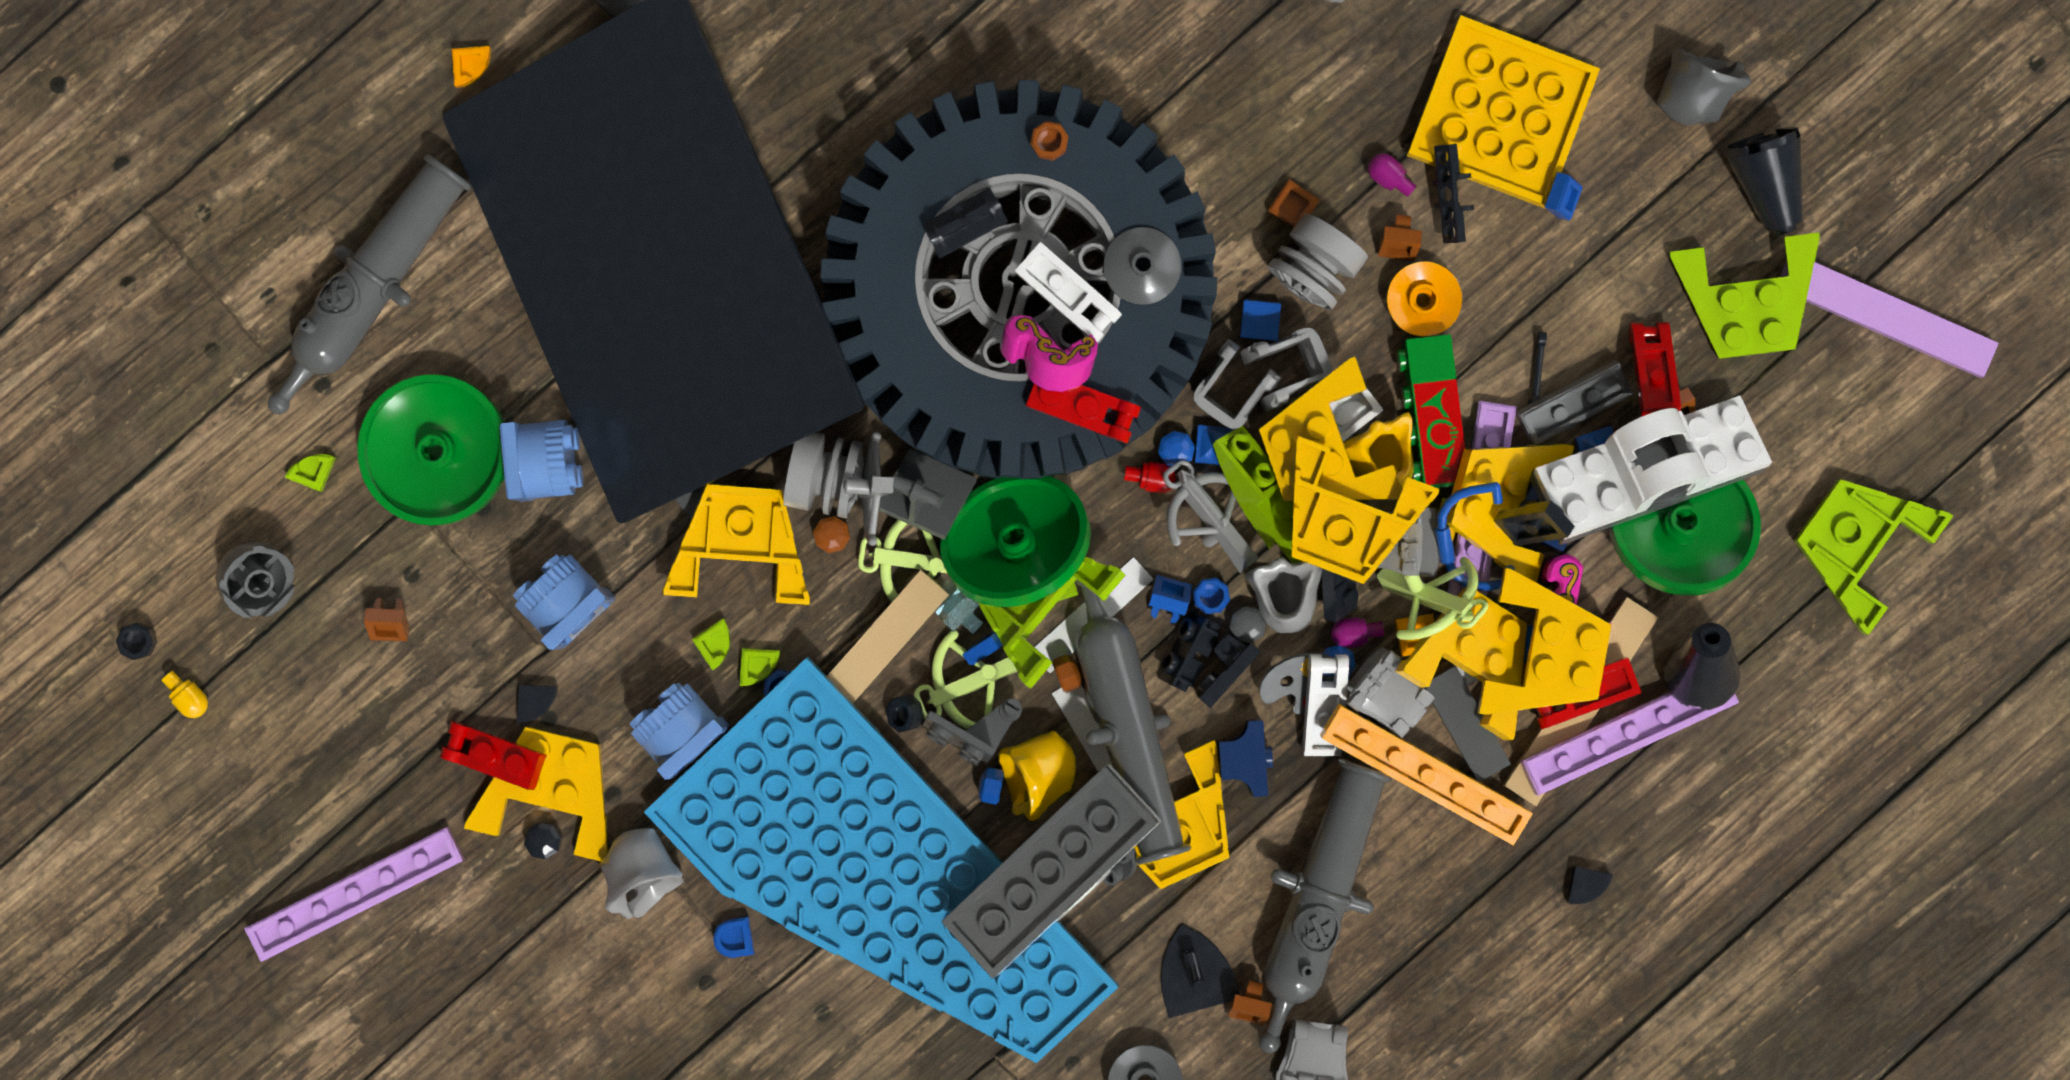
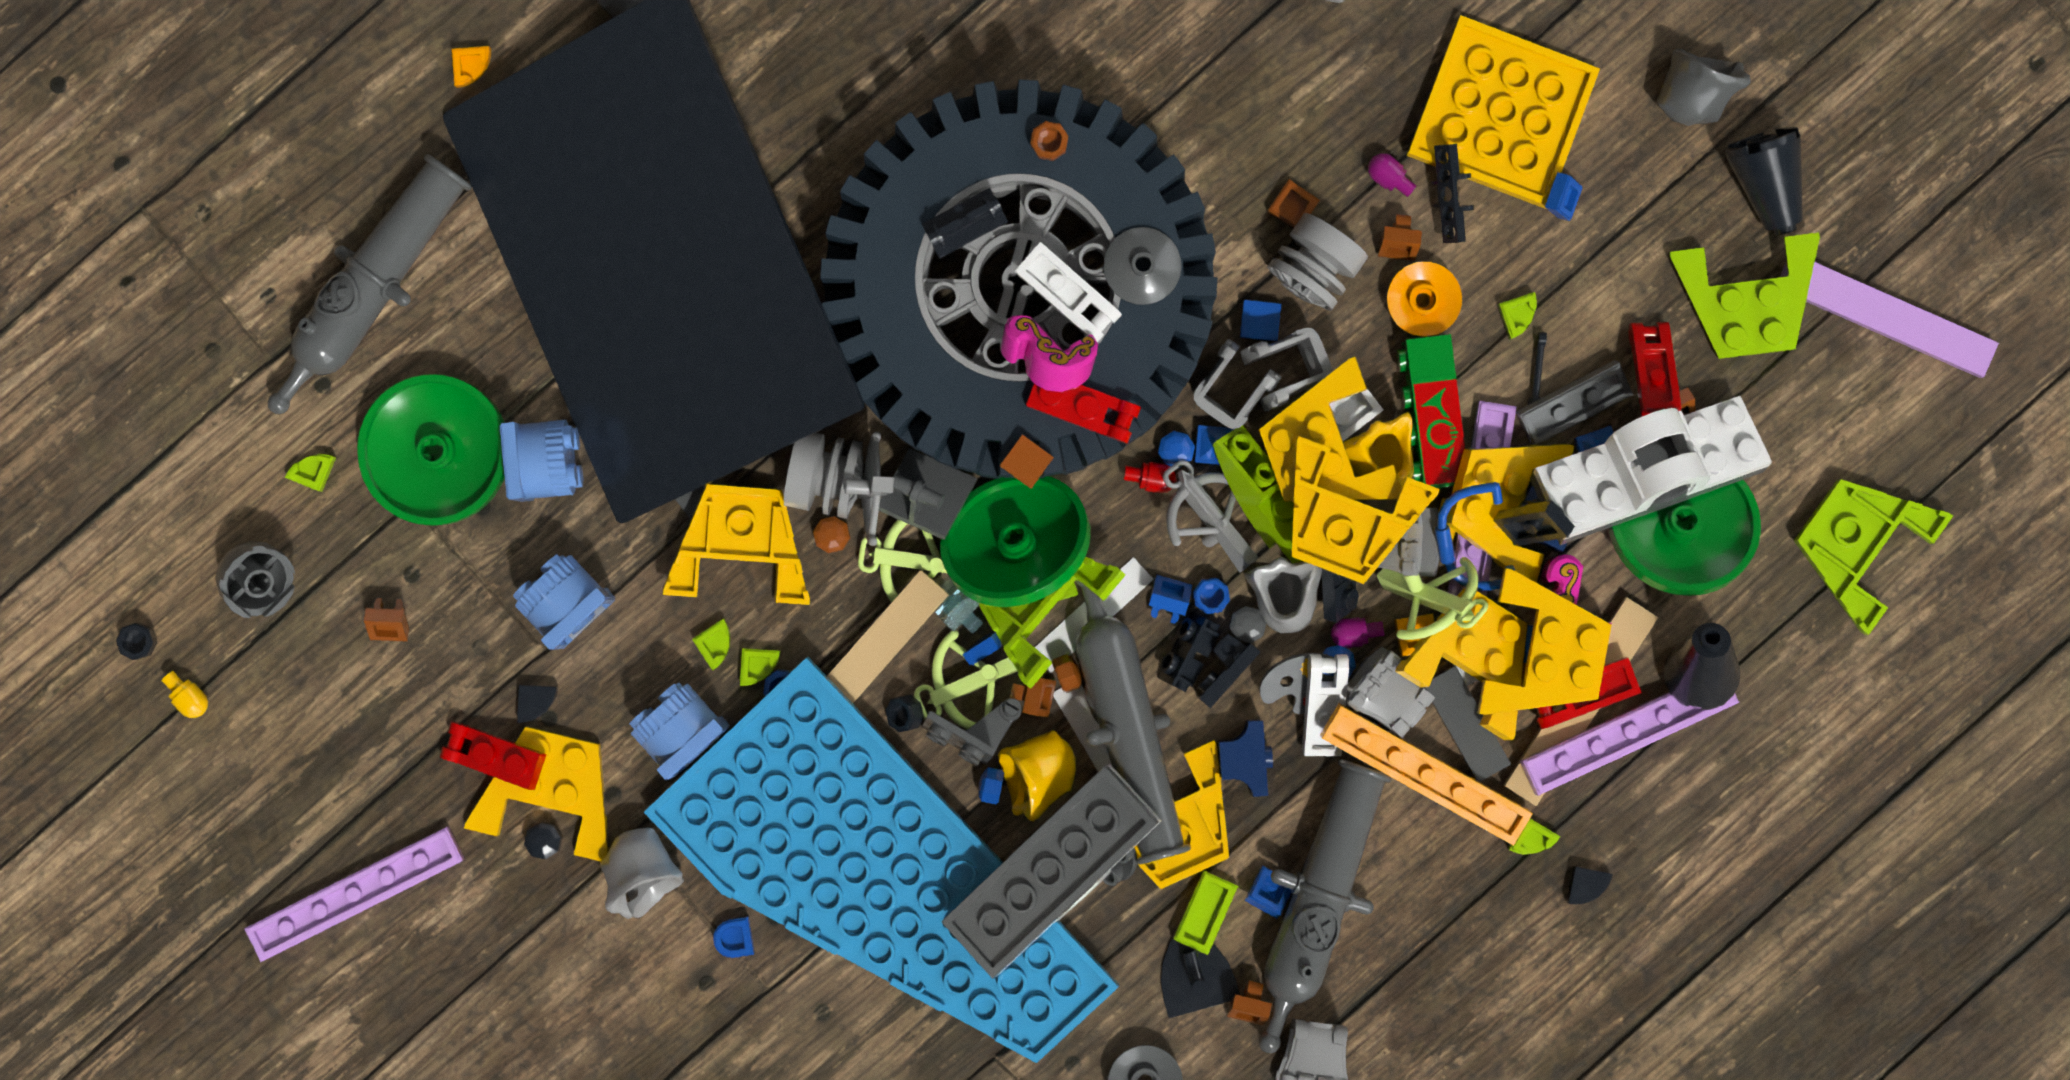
(1026, 461): none -> dark orange tile
(1037, 699): none -> dark orange tile
(1205, 912): none -> lime tile
(1266, 894): none -> blue tile
(1518, 314): none -> lime tile
(1534, 839): none -> lime tile

